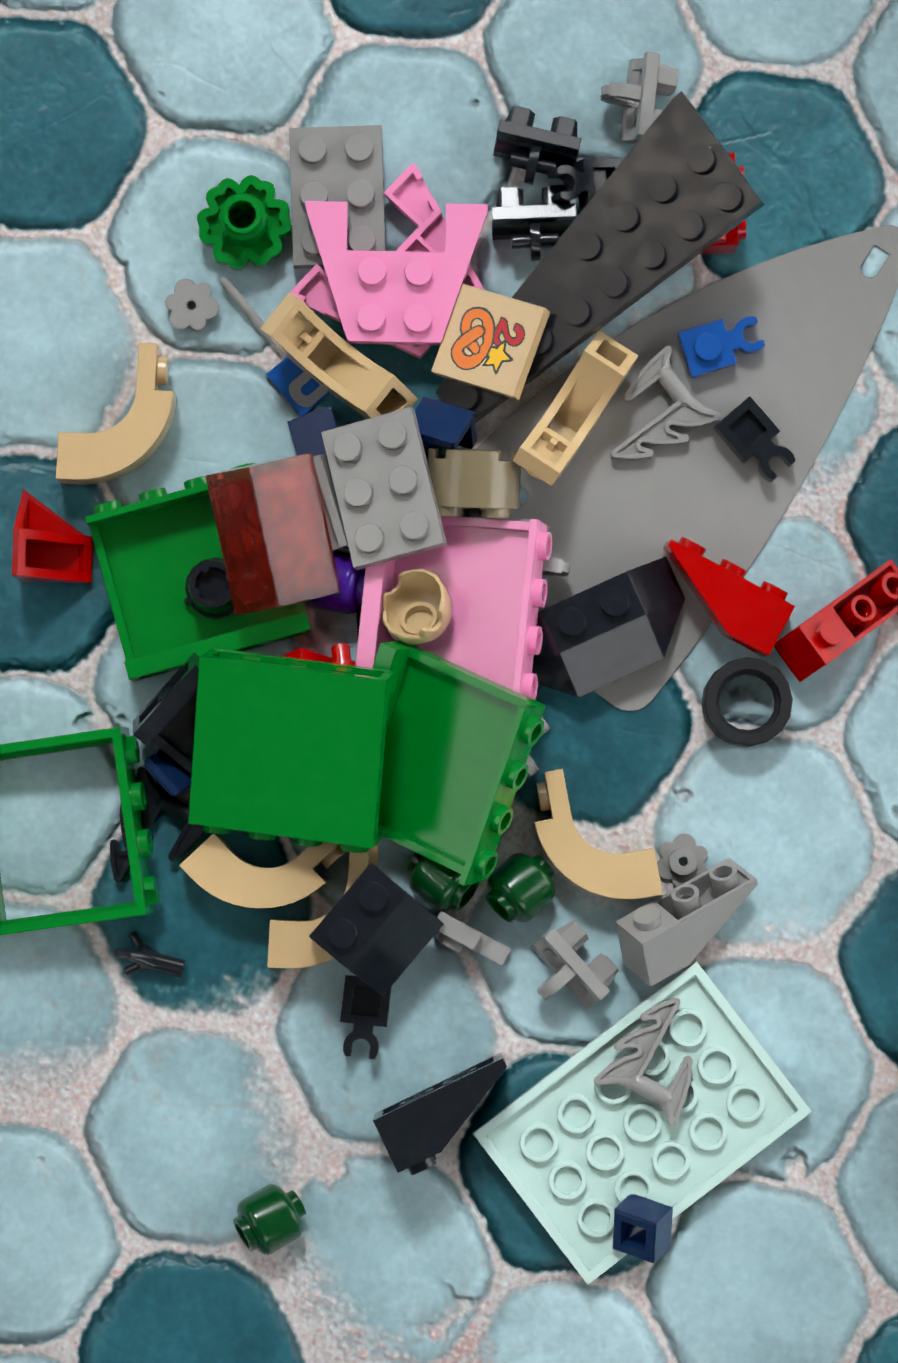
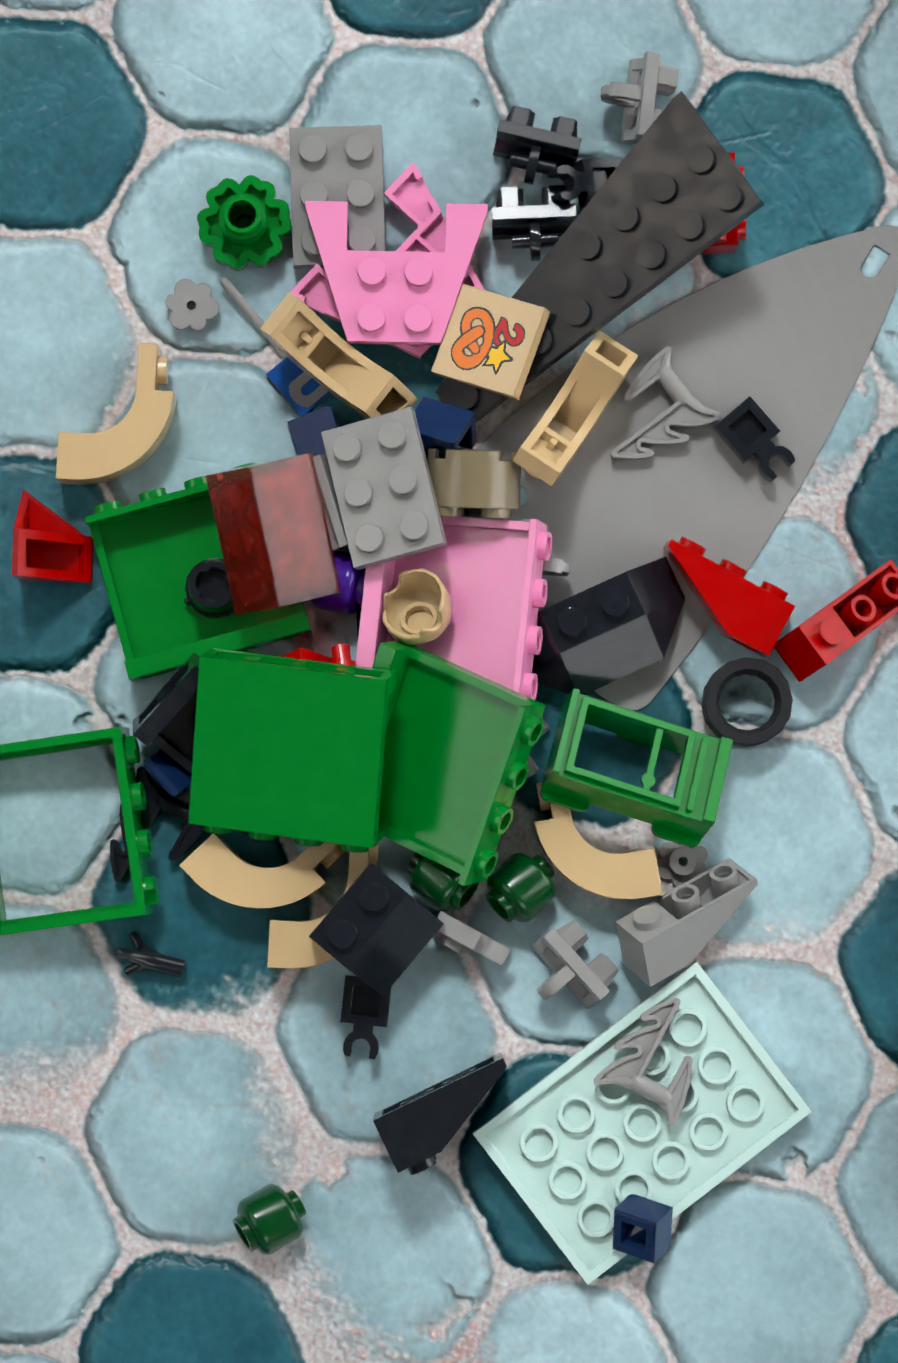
(675, 819): none -> green piece
(713, 347): blue plate -> none

